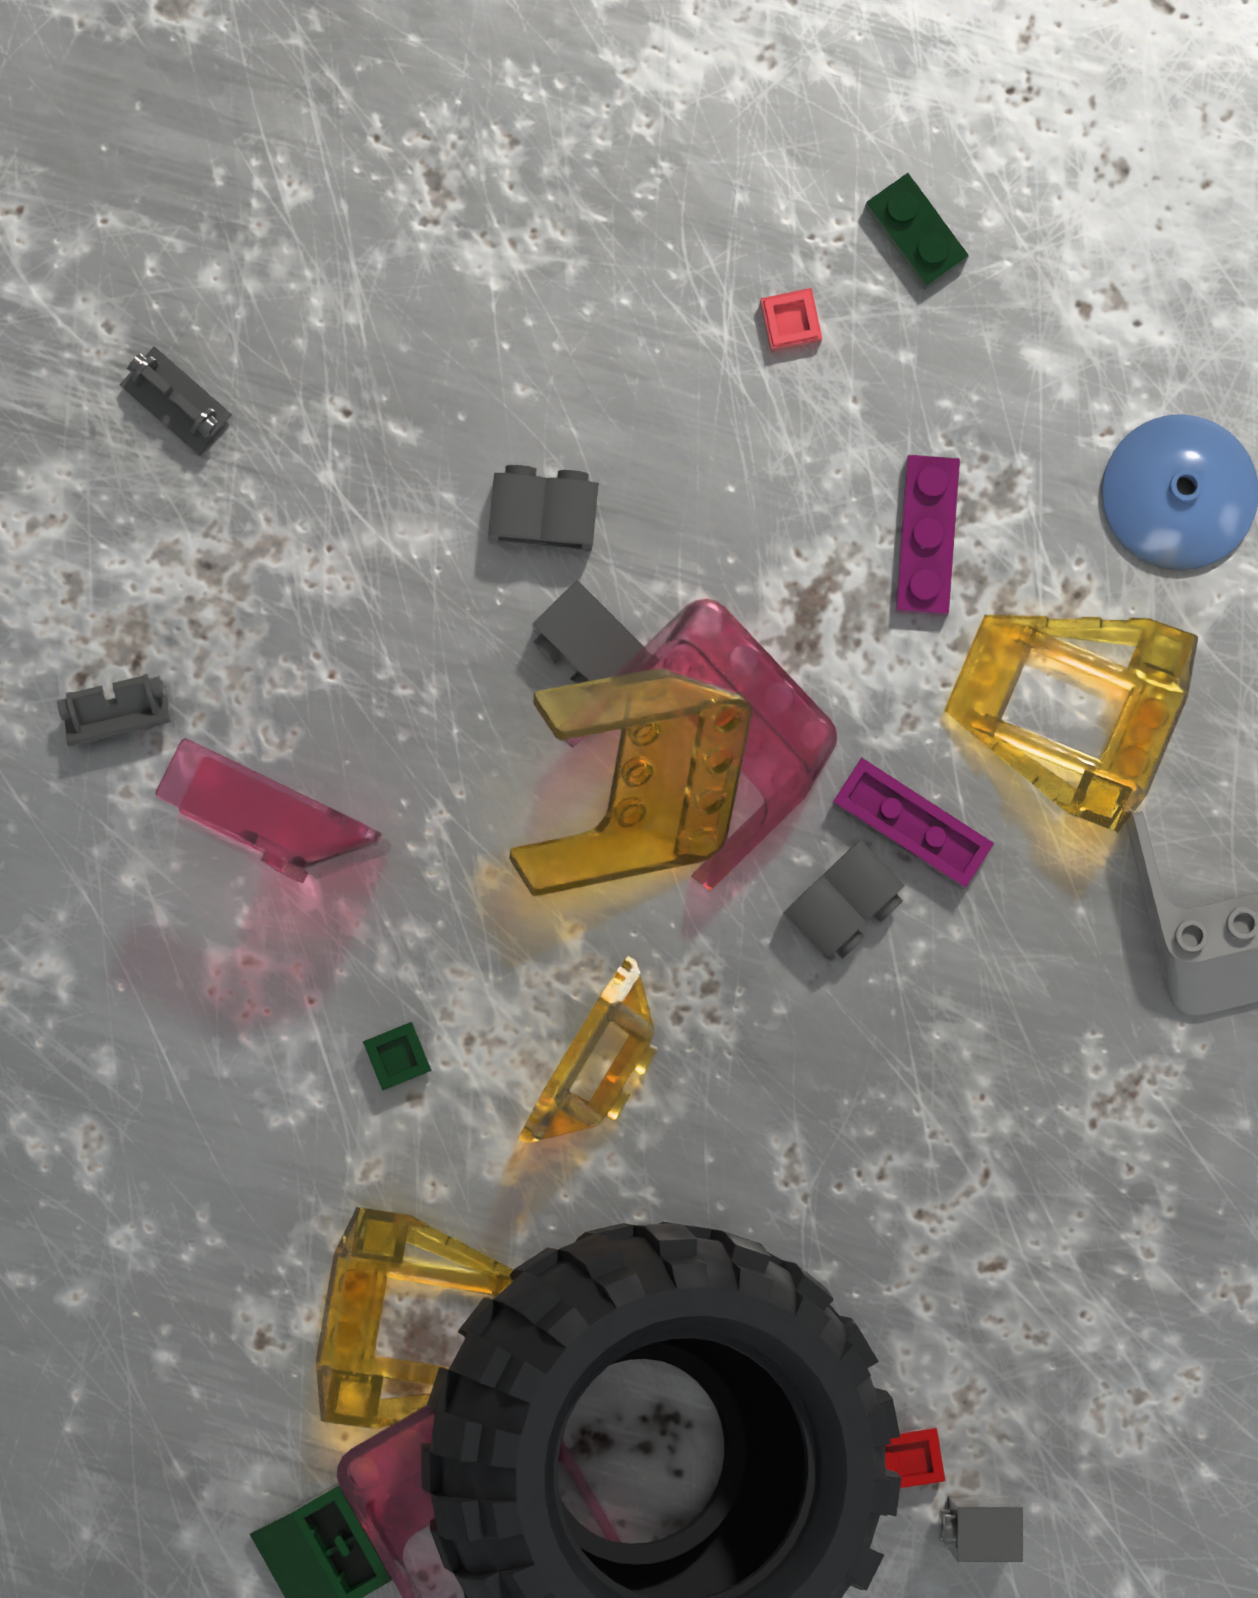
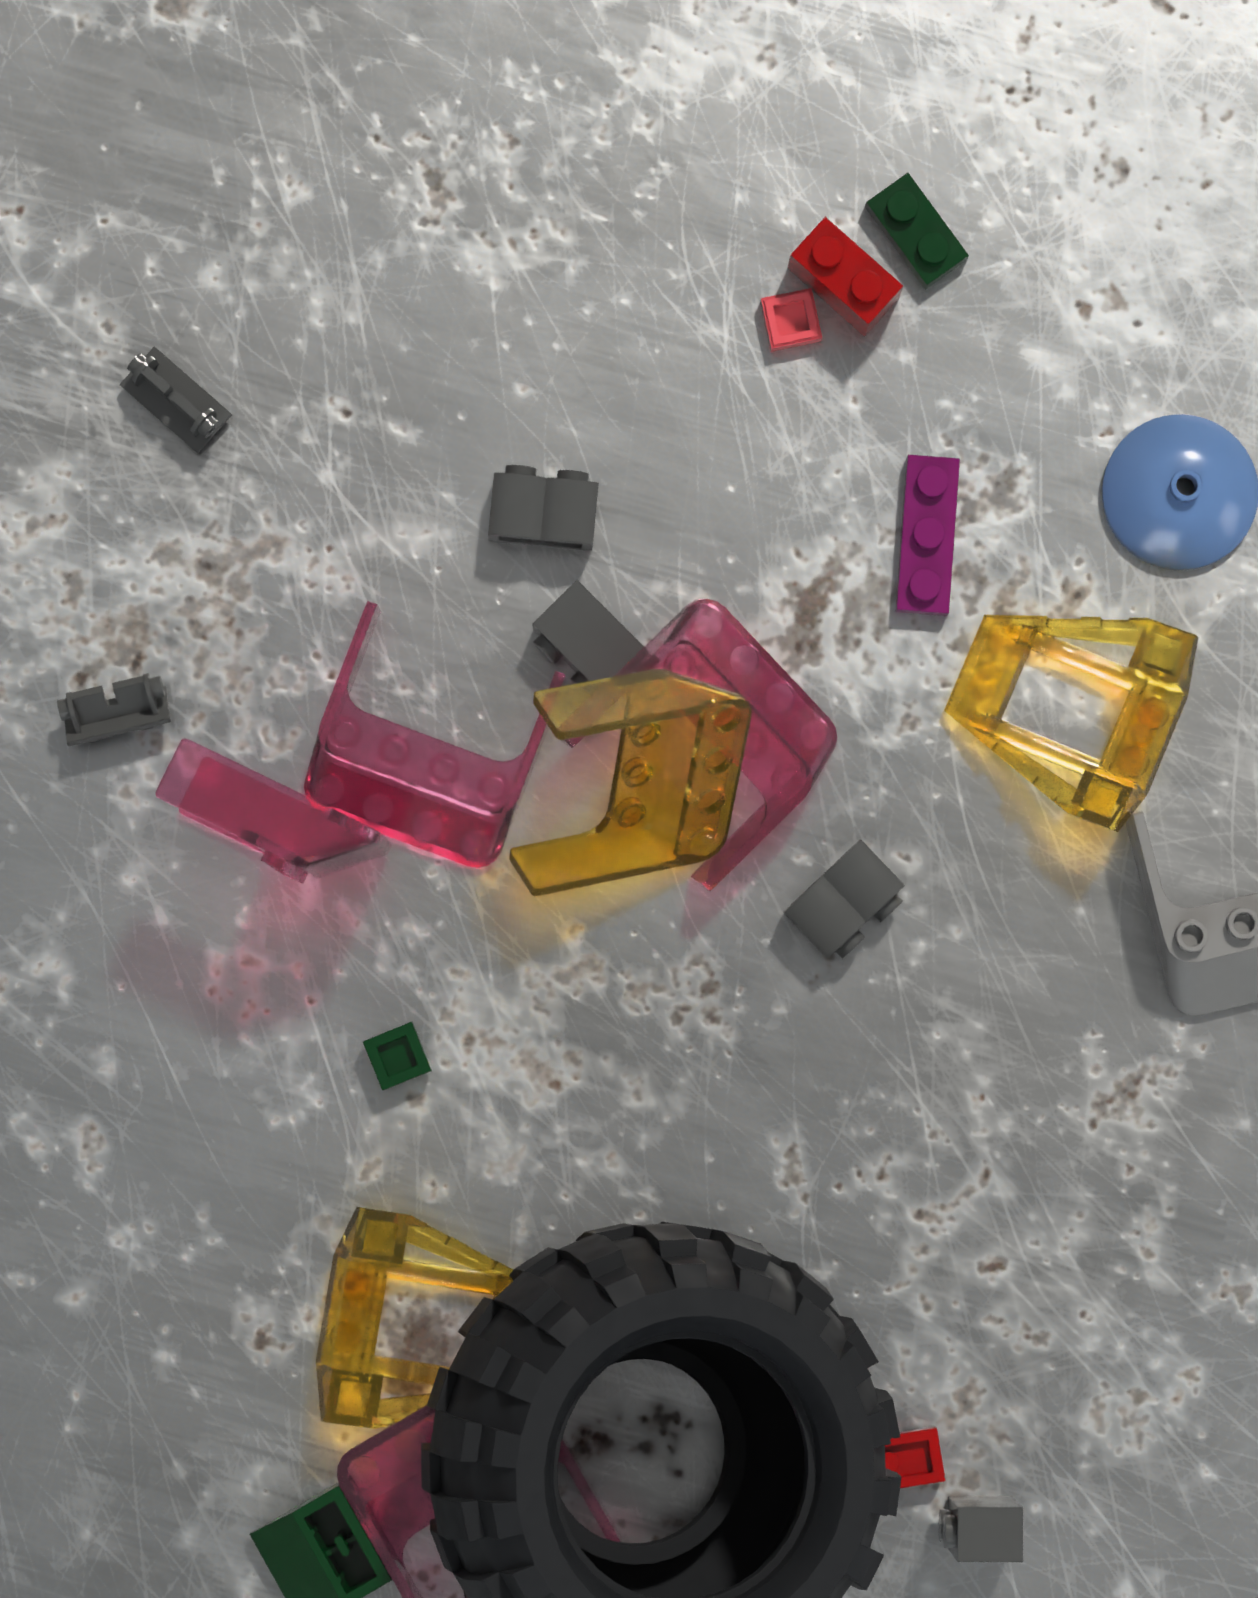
(411, 781): none -> clear pink windscreen
(564, 1111): clear yellow windscreen -> none
(845, 276): none -> red brick
(913, 823): magenta plate -> none

